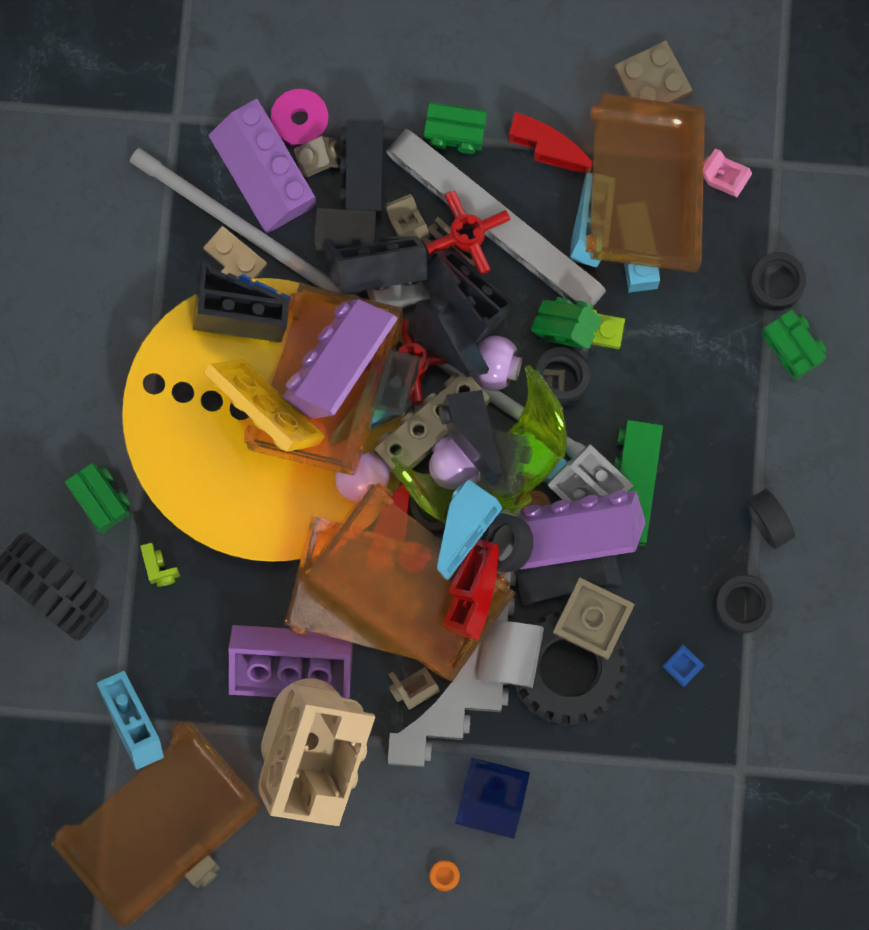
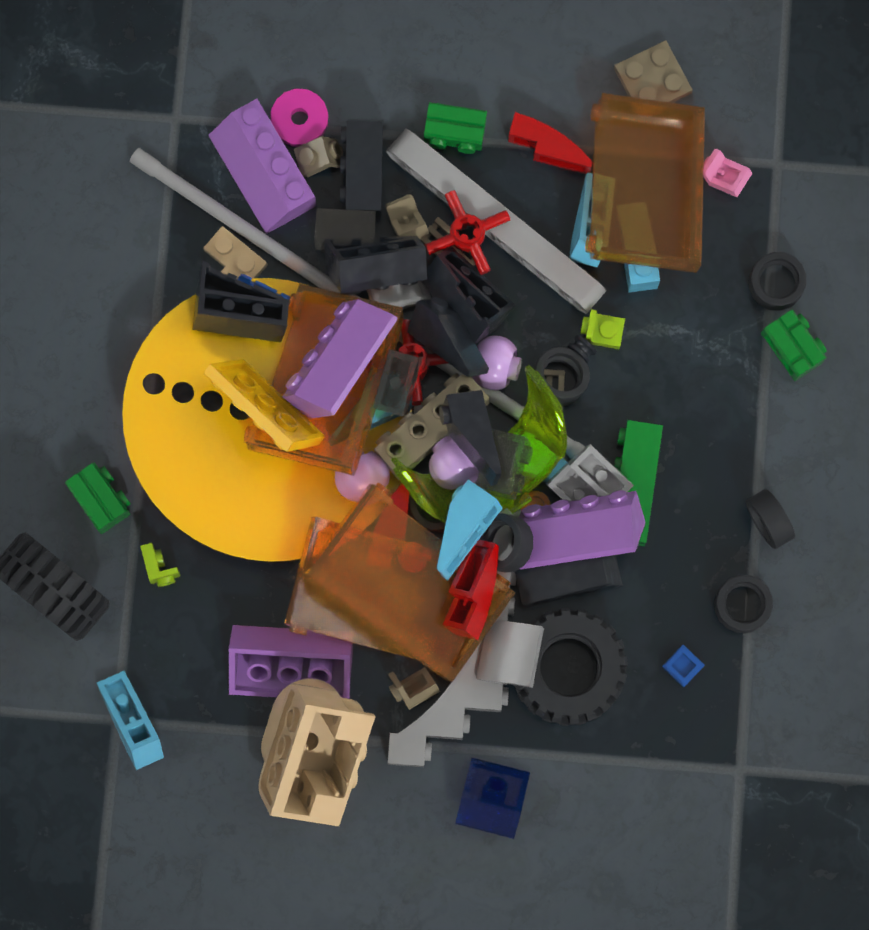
(158, 826): clear orange windscreen -> none
(203, 872): dark tan bracket -> none
(444, 875): orange tile -> none
(566, 322): green brick -> none
(593, 618): dark tan plate -> none

